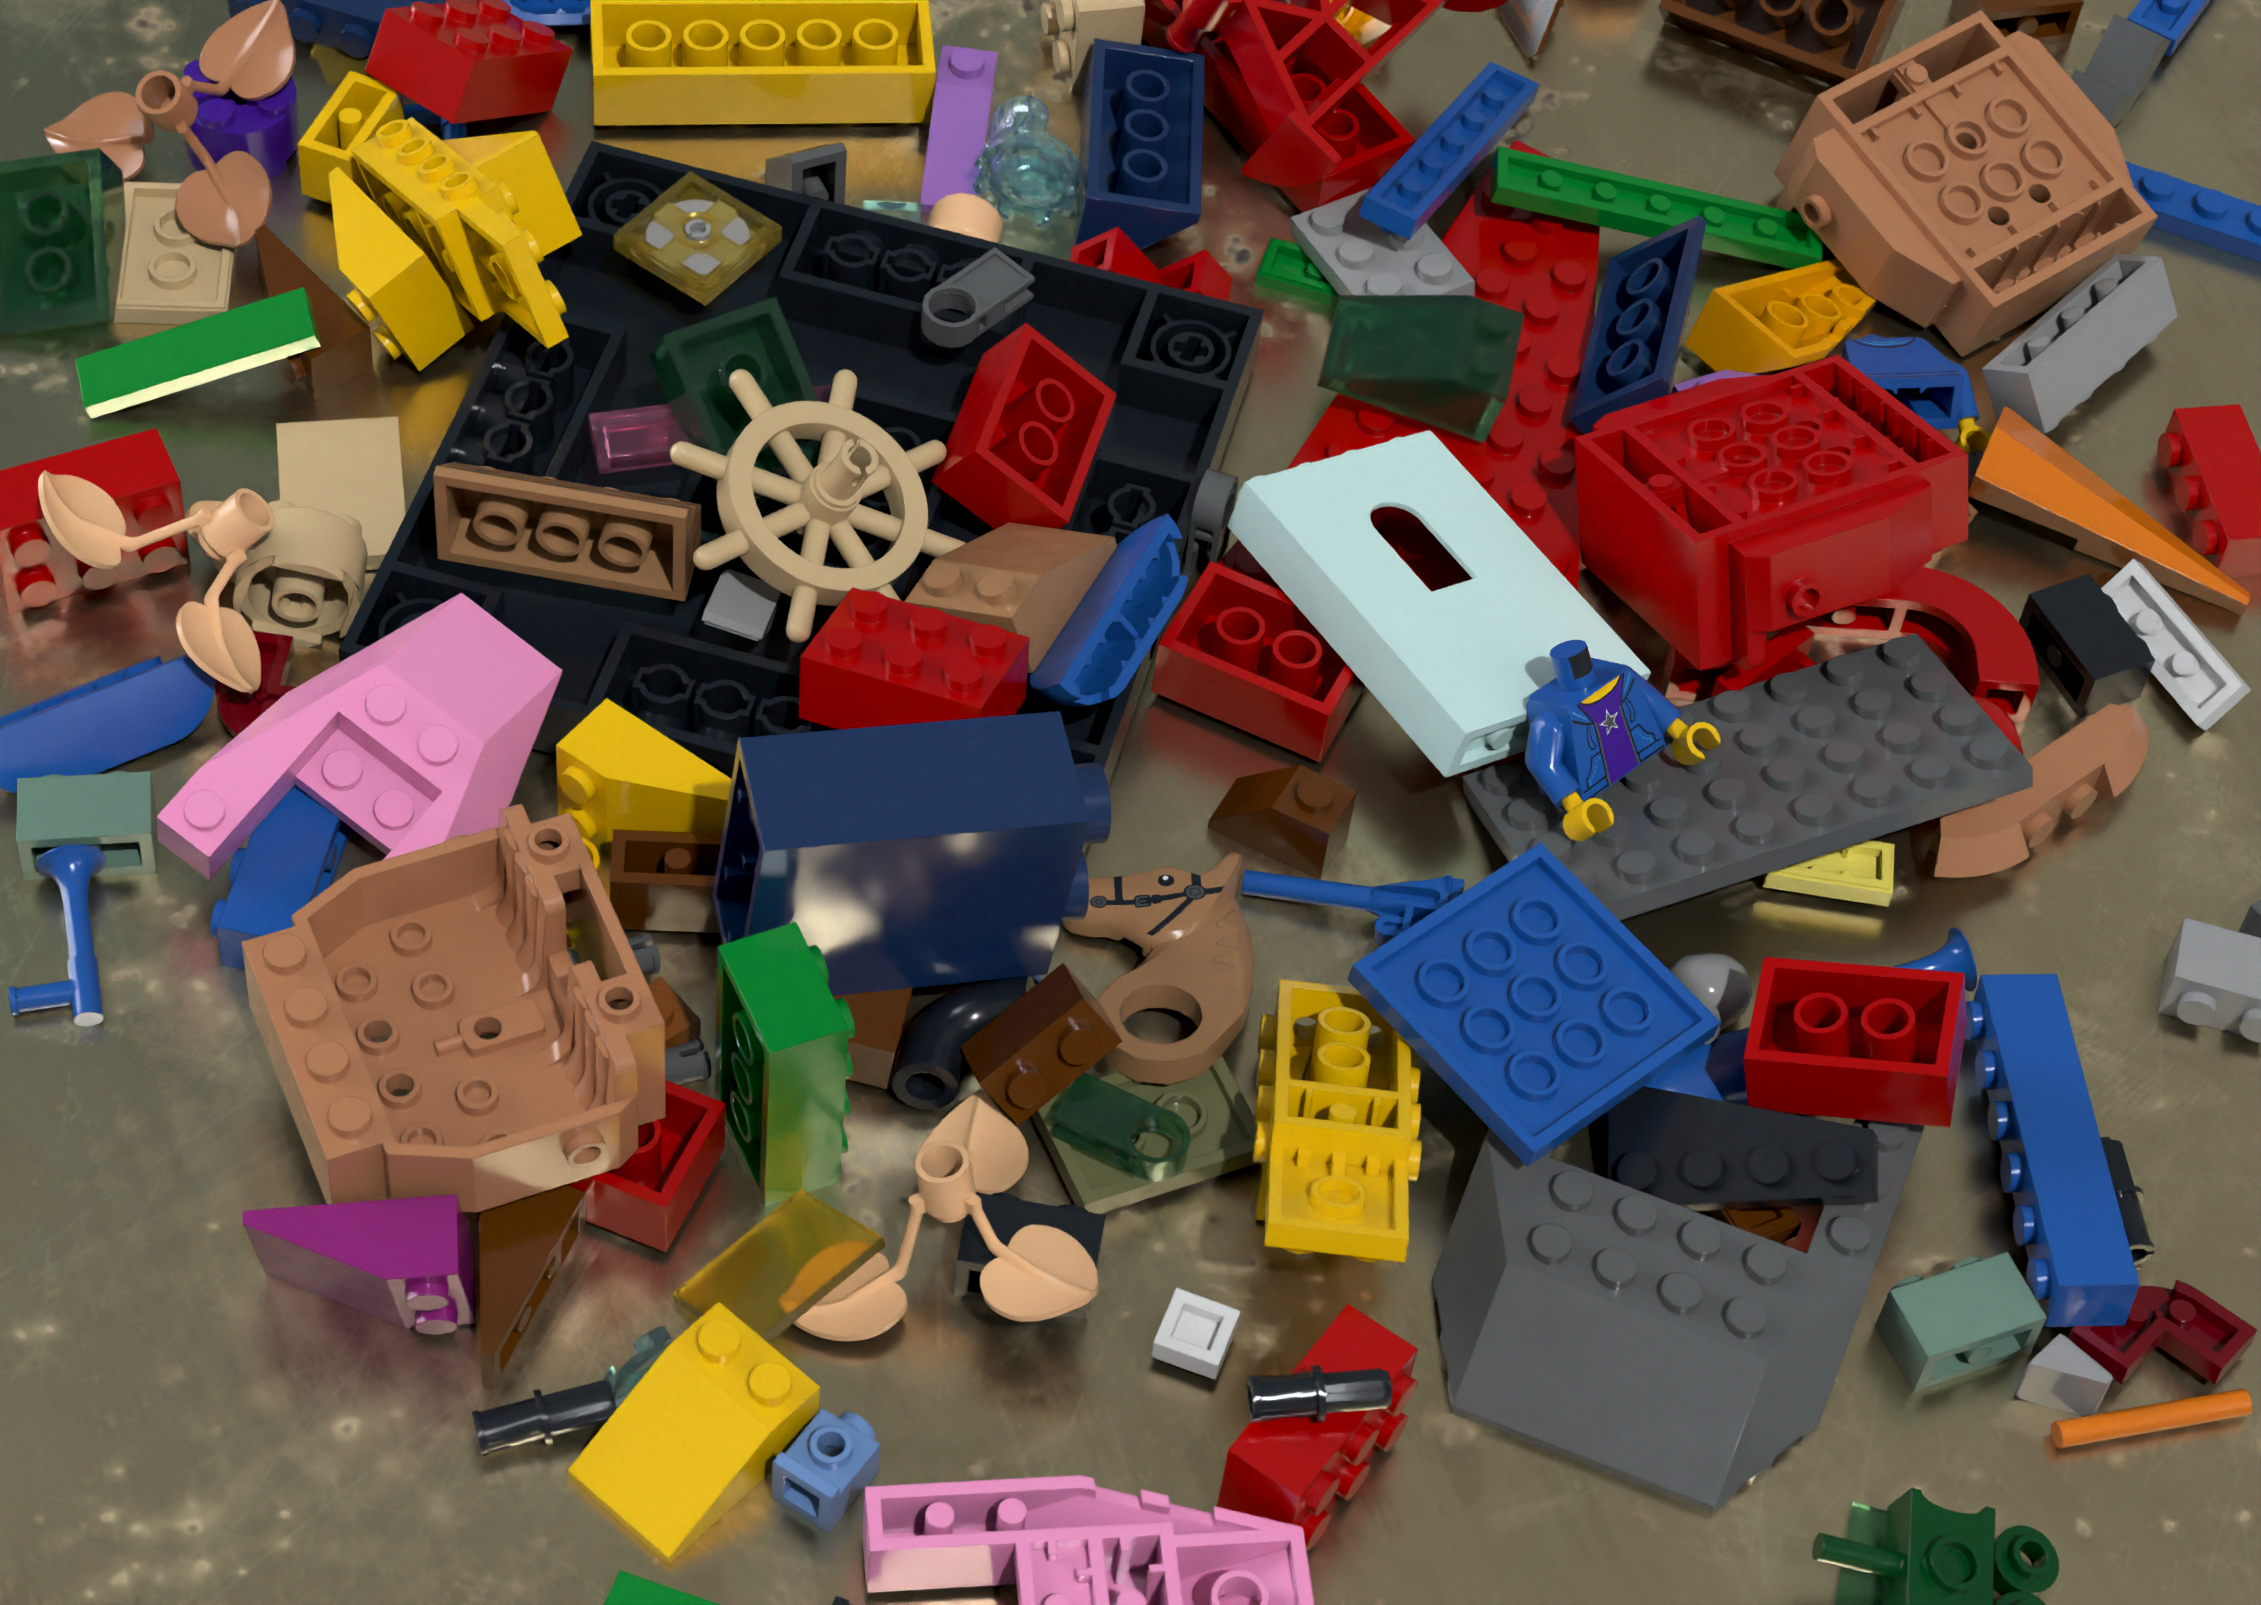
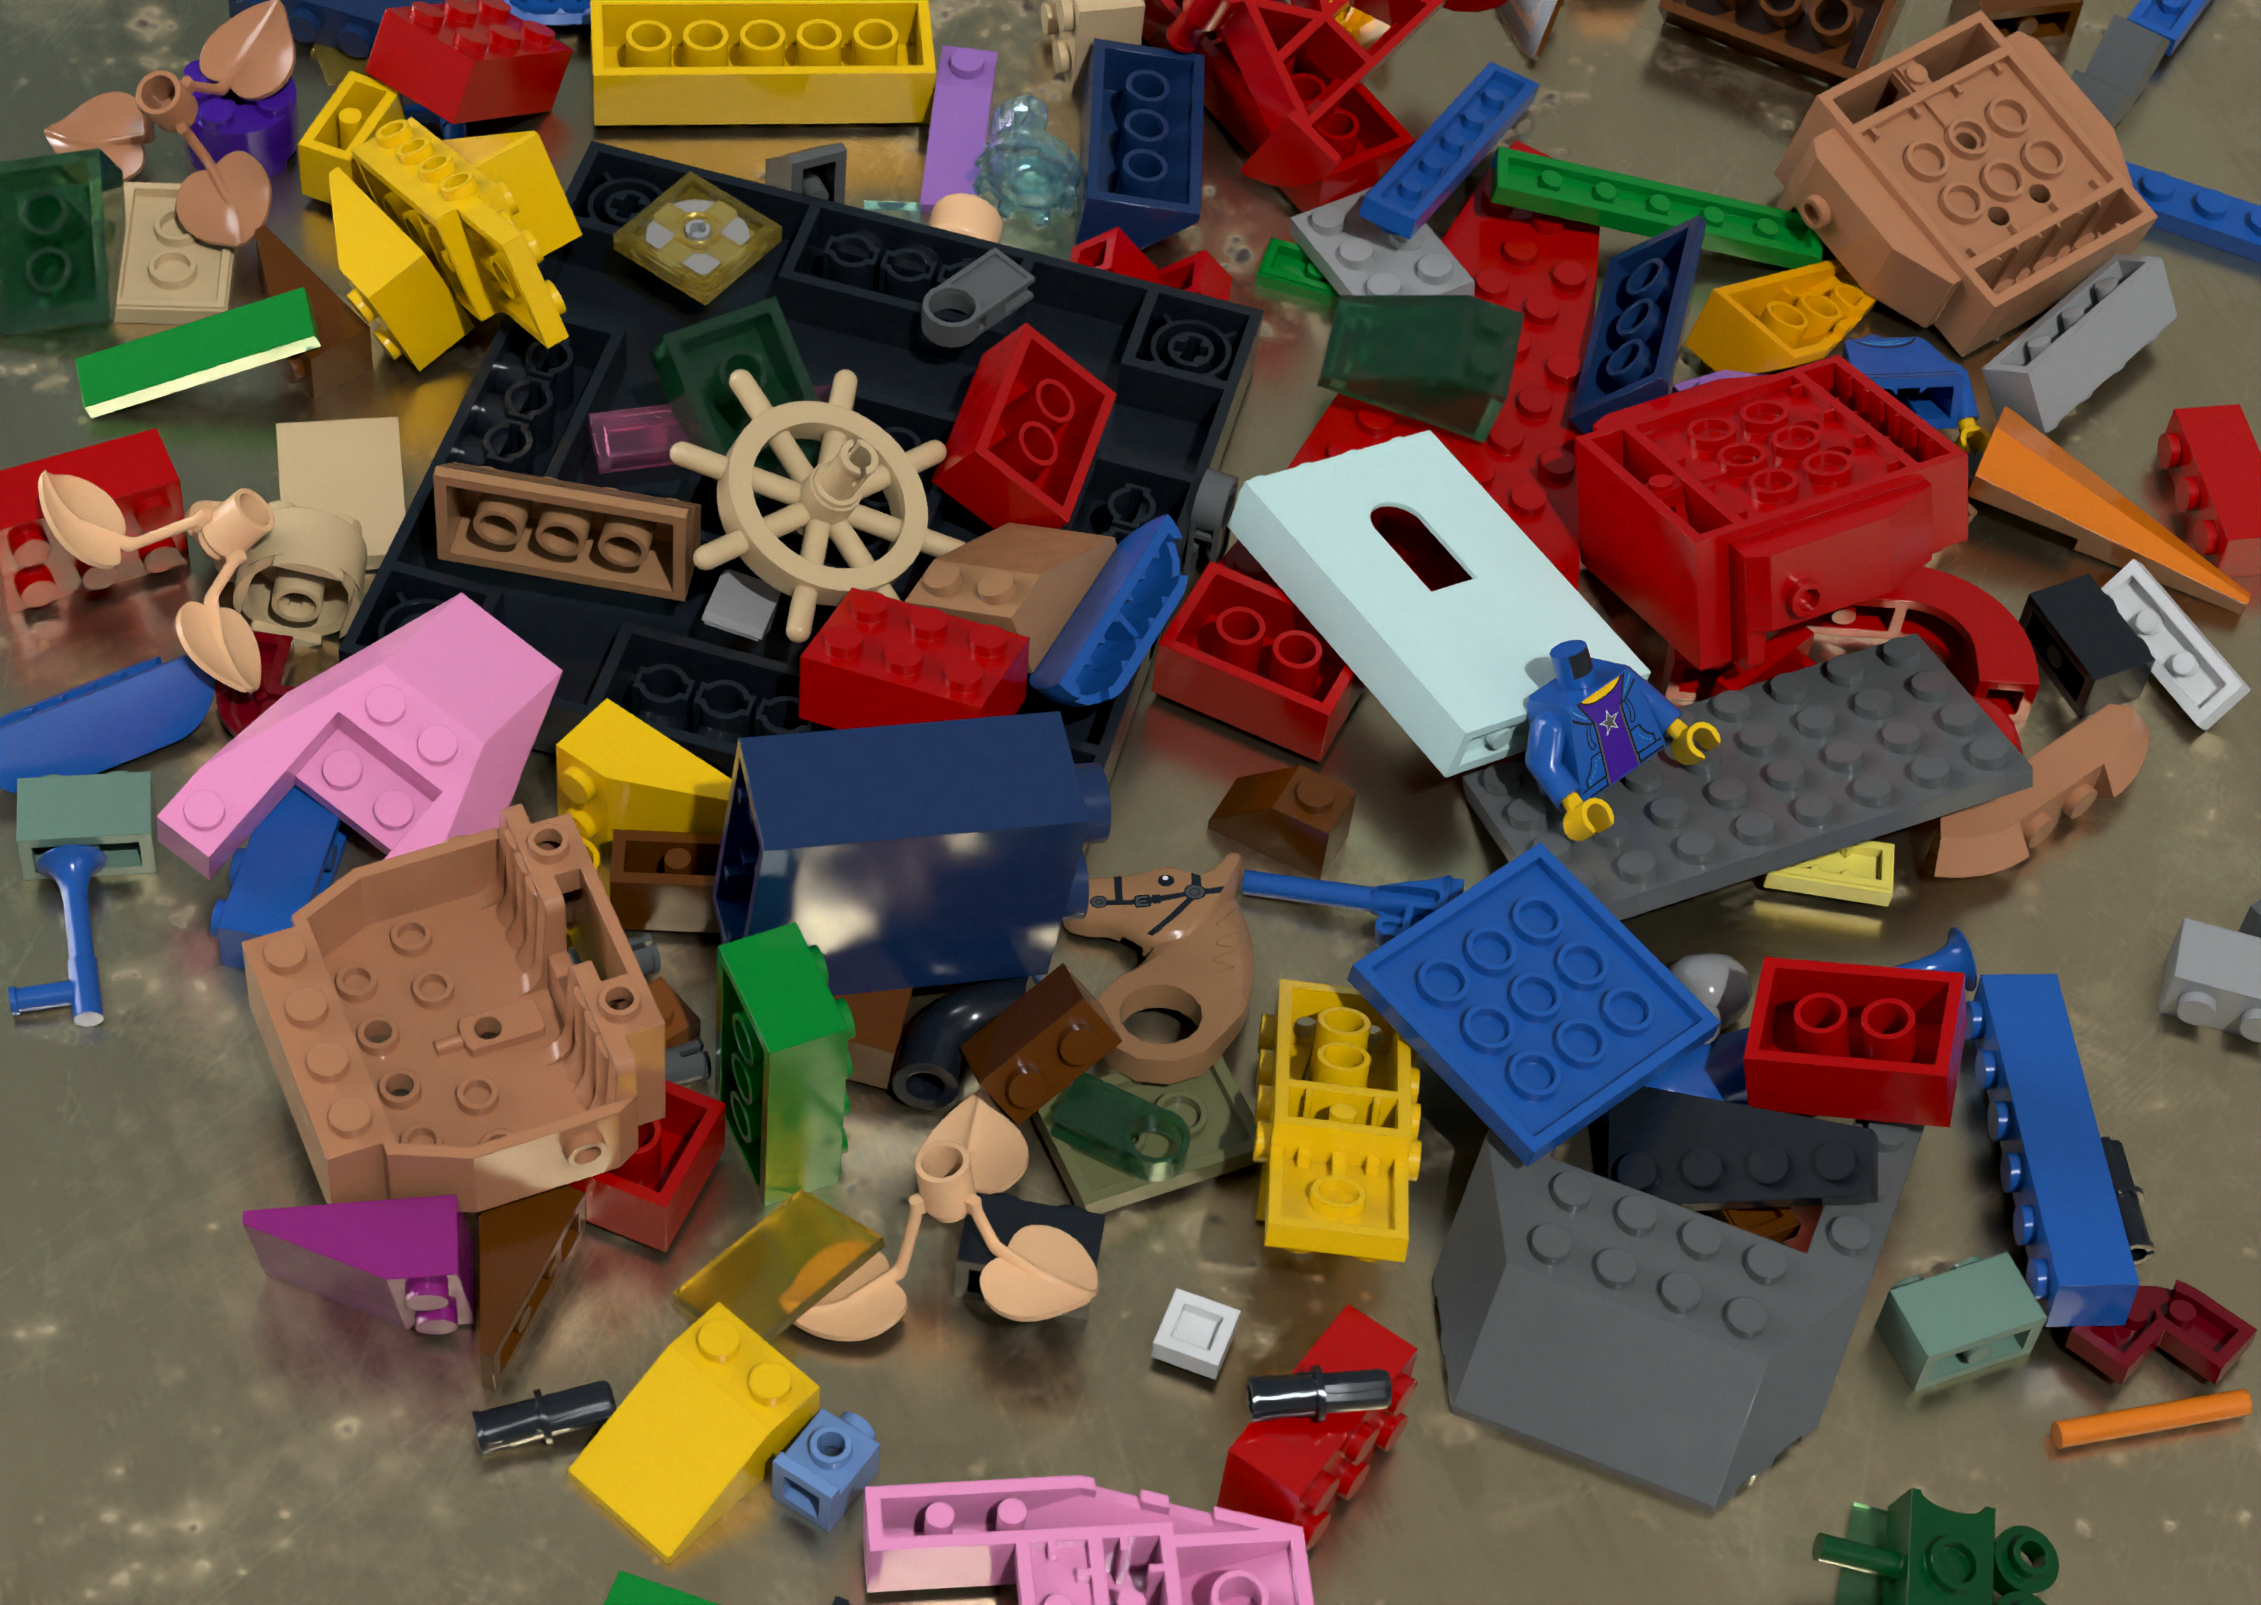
(648, 1350): clear light blue tile -> none
(2064, 1379): light grey slope -> none

